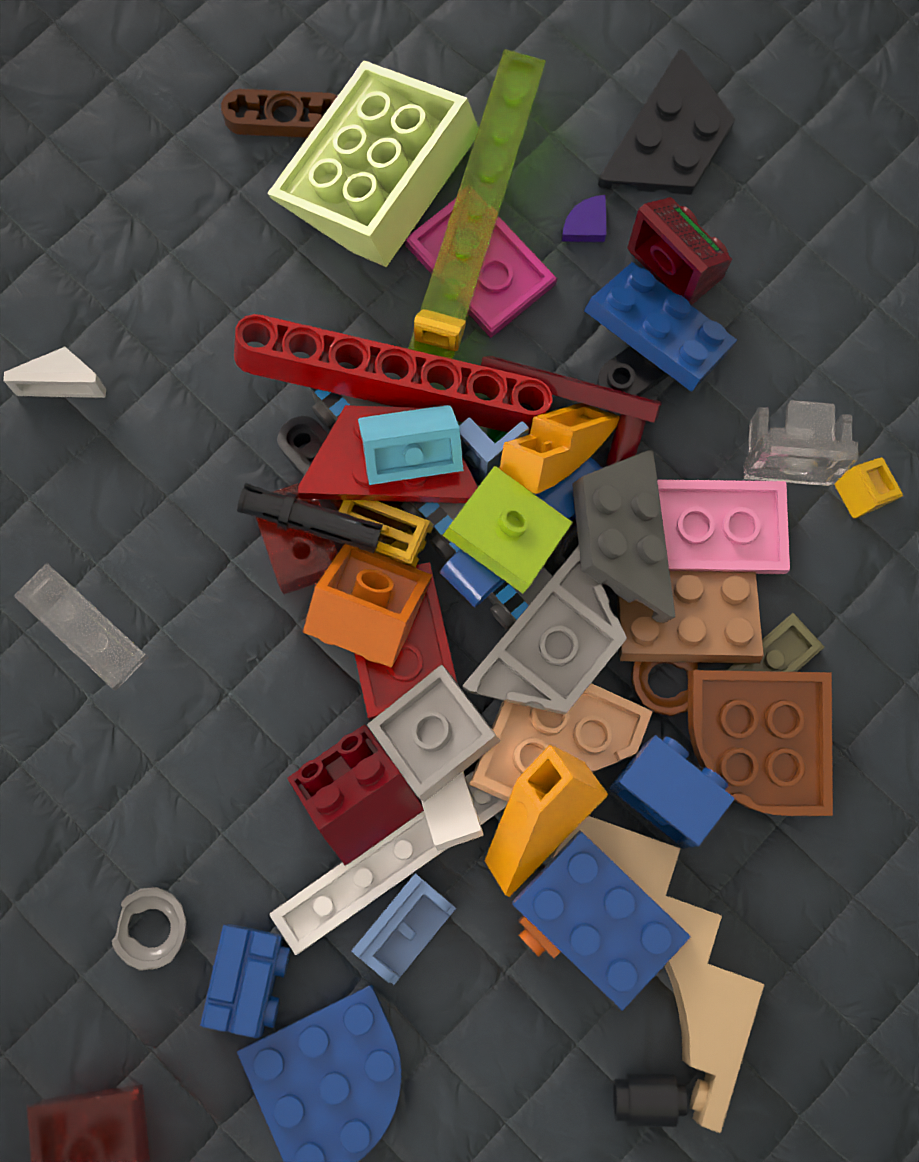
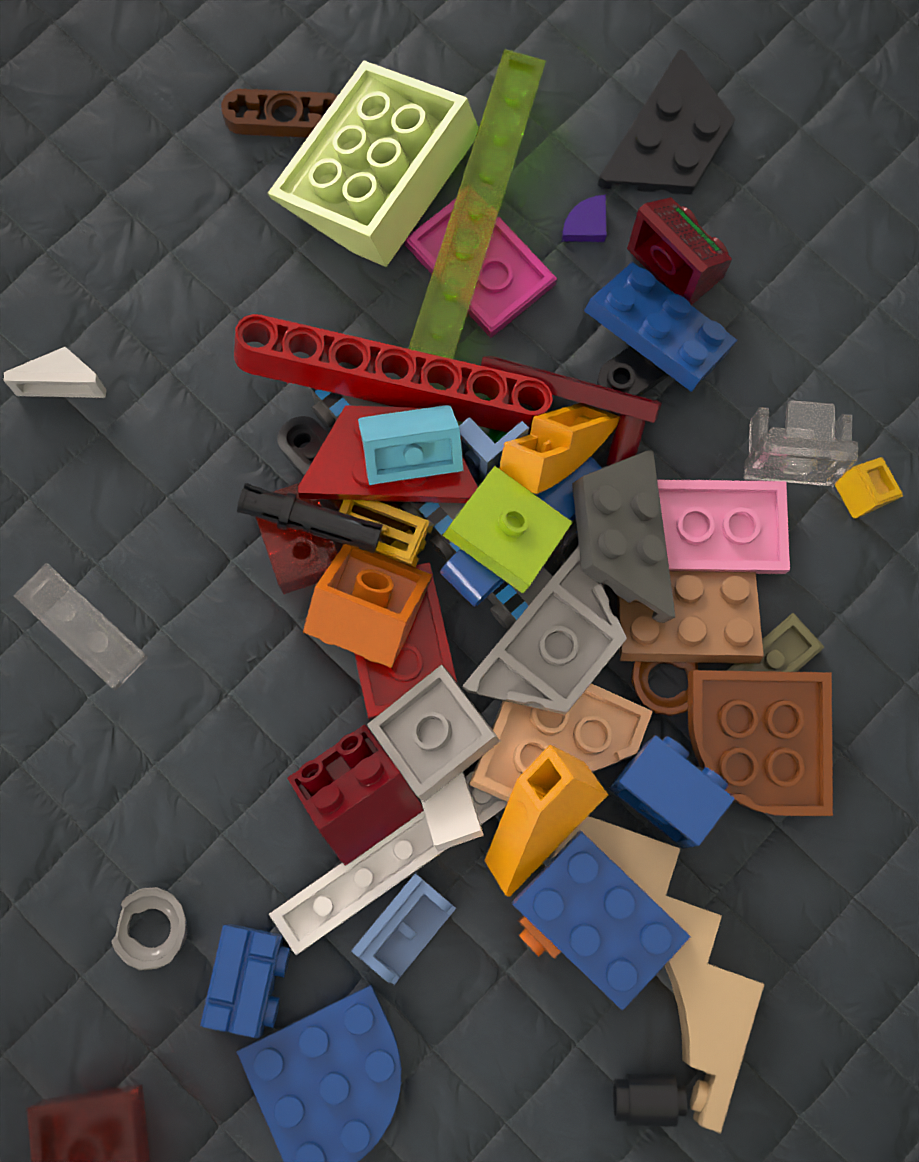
(438, 330): yellow slope -> none

